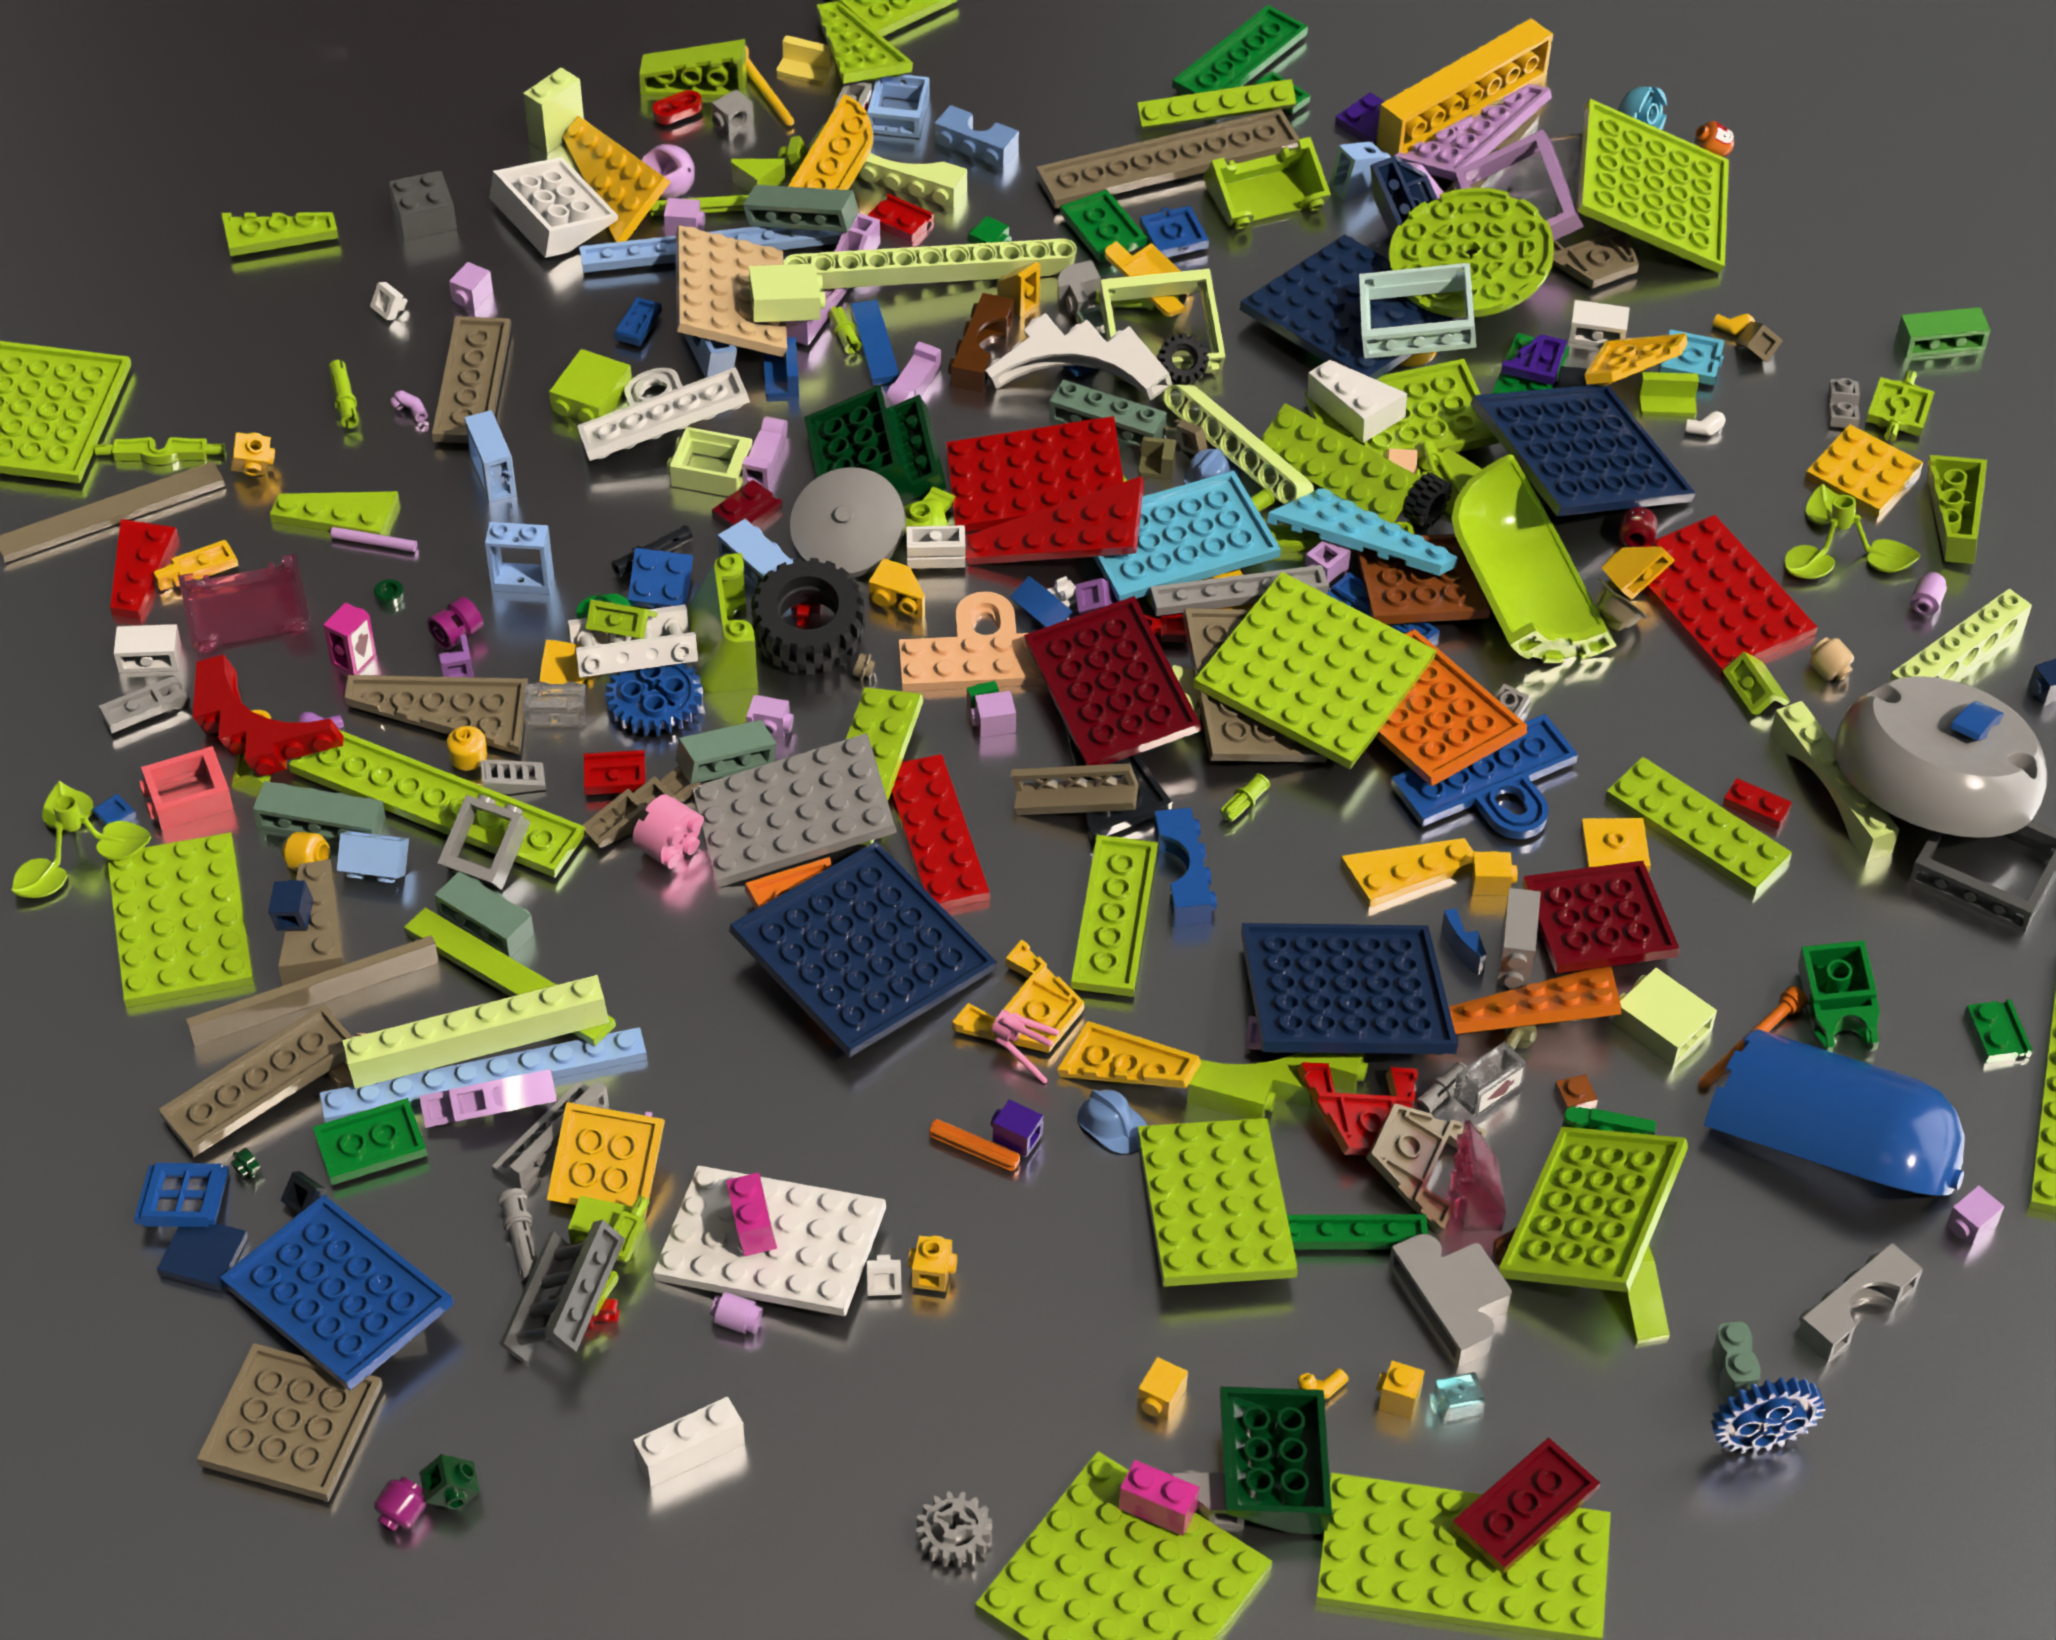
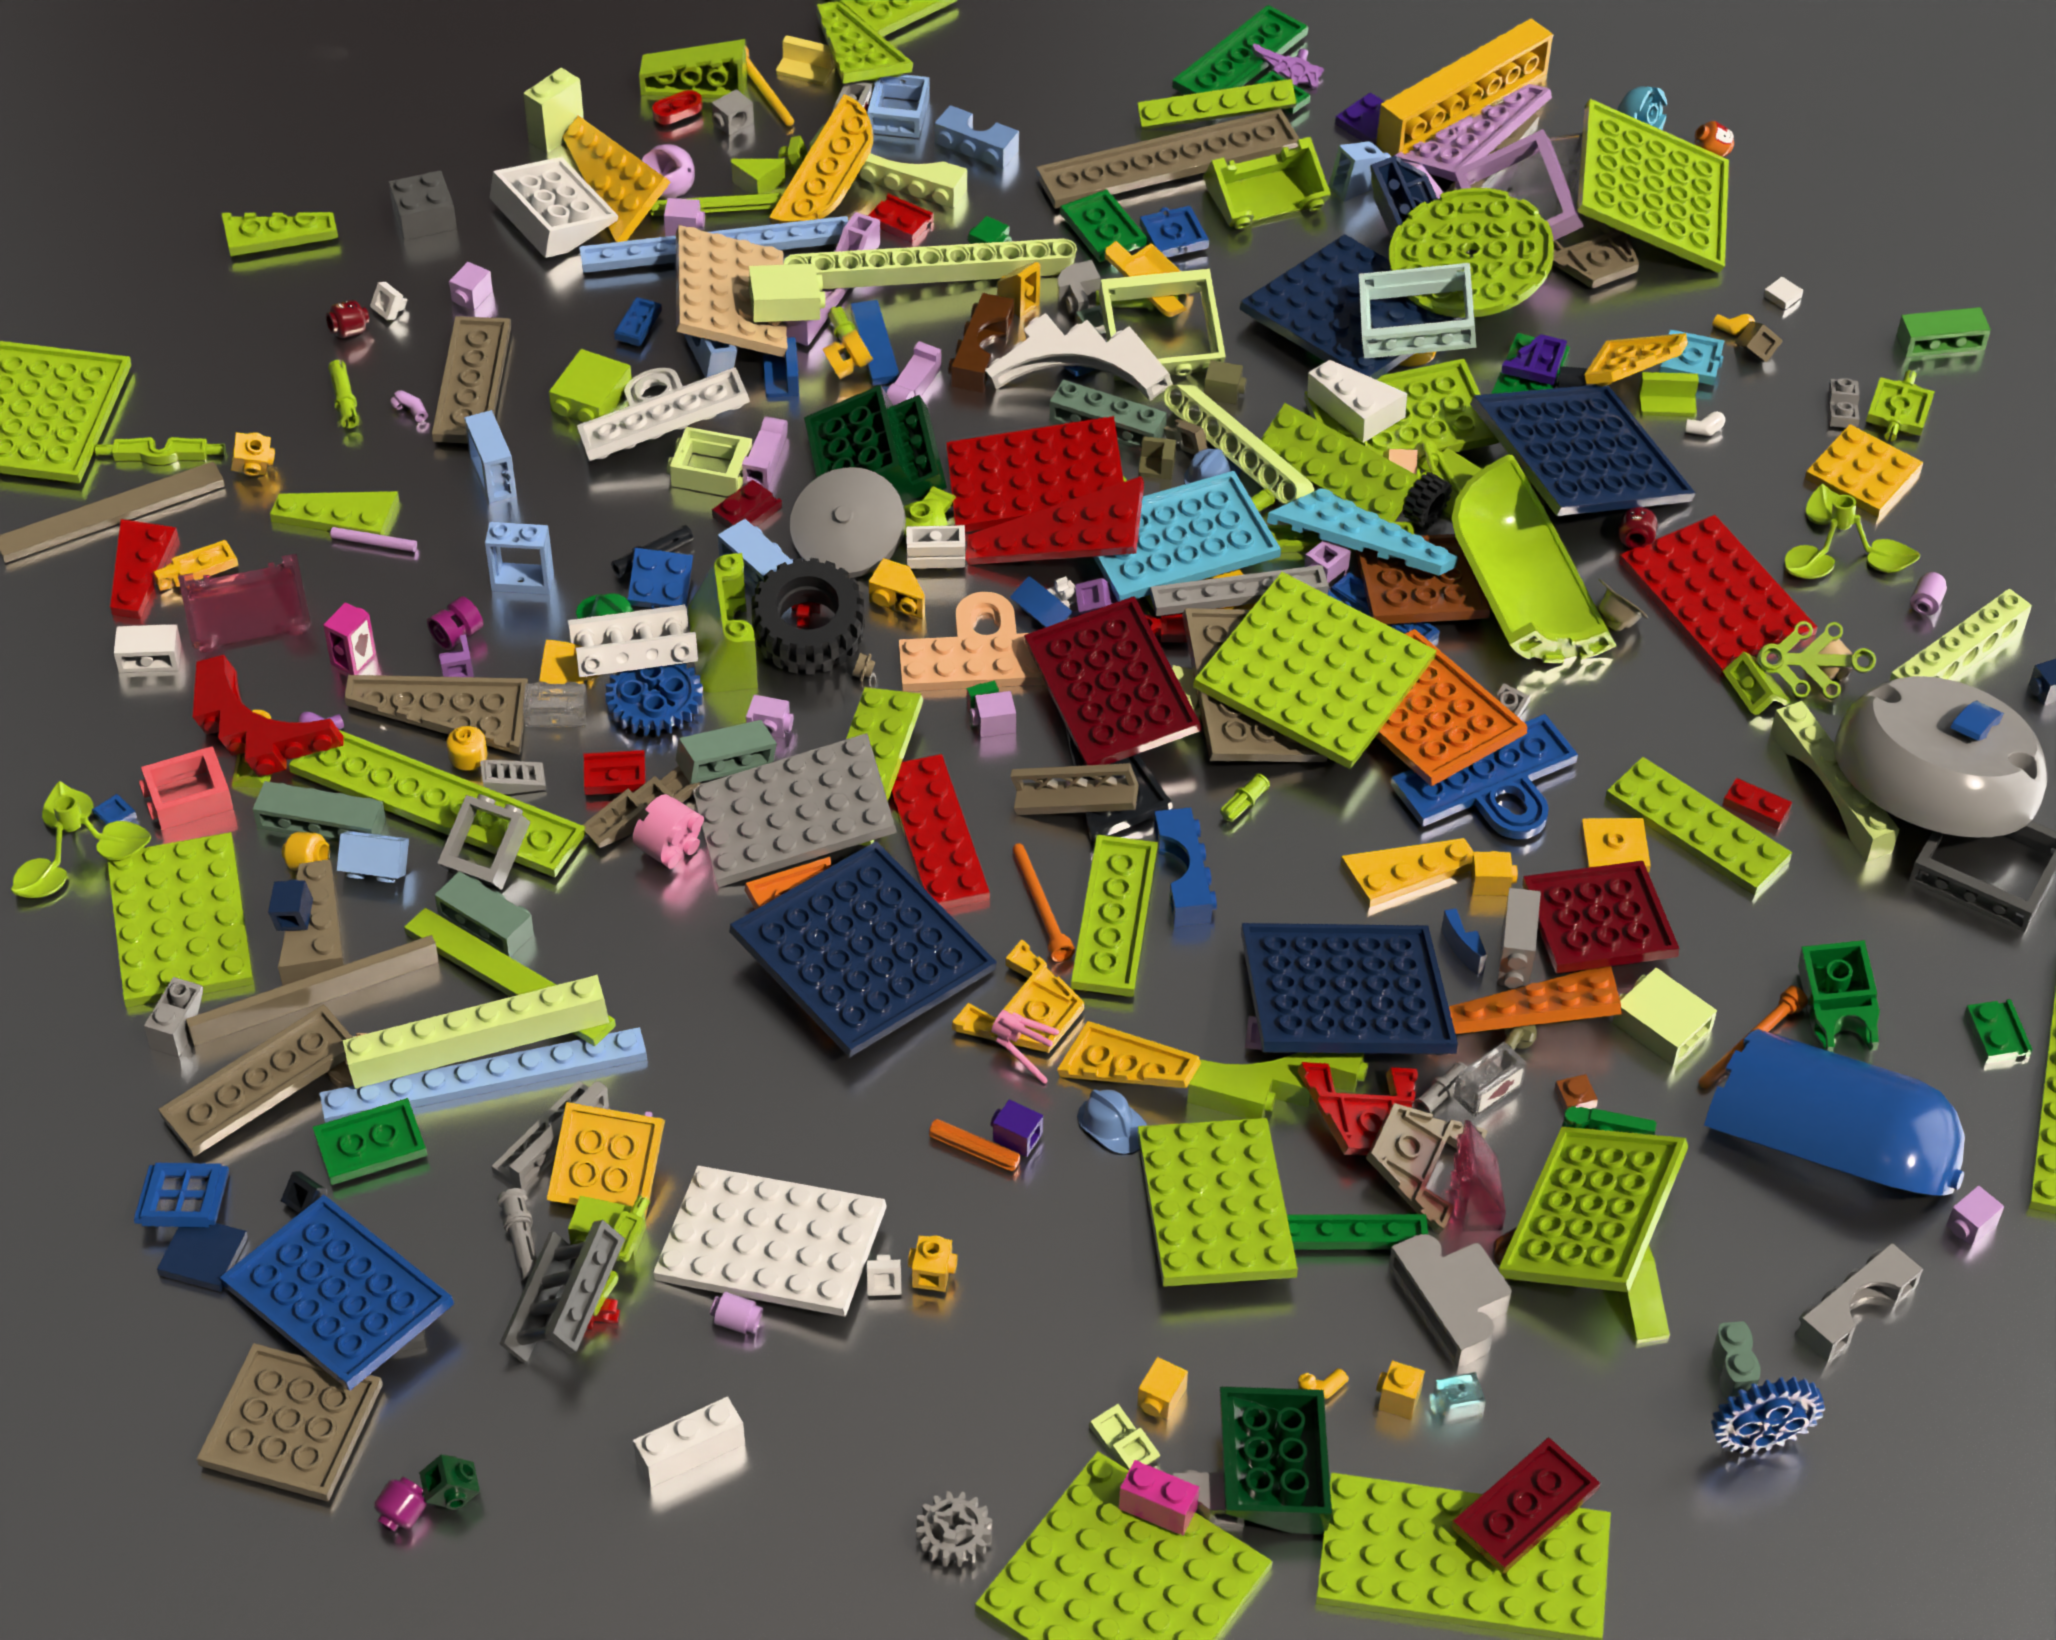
(144, 704): light grey plate -> none
(167, 1024): none -> light grey slope
(245, 1163): dark green plate -> none
(347, 319): none -> dark red head
(389, 593): dark green tile -> none
(488, 1098): lavender slope -> none
(618, 619): lime panel -> none
(751, 1214): dark pink brick -> none
(801, 208): sand green brick -> none
(855, 347): none -> yellow wheel
(1060, 945): none -> orange piece
(1122, 1438): none -> yellowish green slope
(1193, 347): black tyre -> none
(1224, 382): none -> olive brick
(1291, 67): none -> medium lavender piece
(1597, 323): white brick -> none
(1636, 567): yellow slope -> none
(1783, 293): none -> white tile
(1810, 659): none -> lime plant
(1957, 499): lime wedge -> none

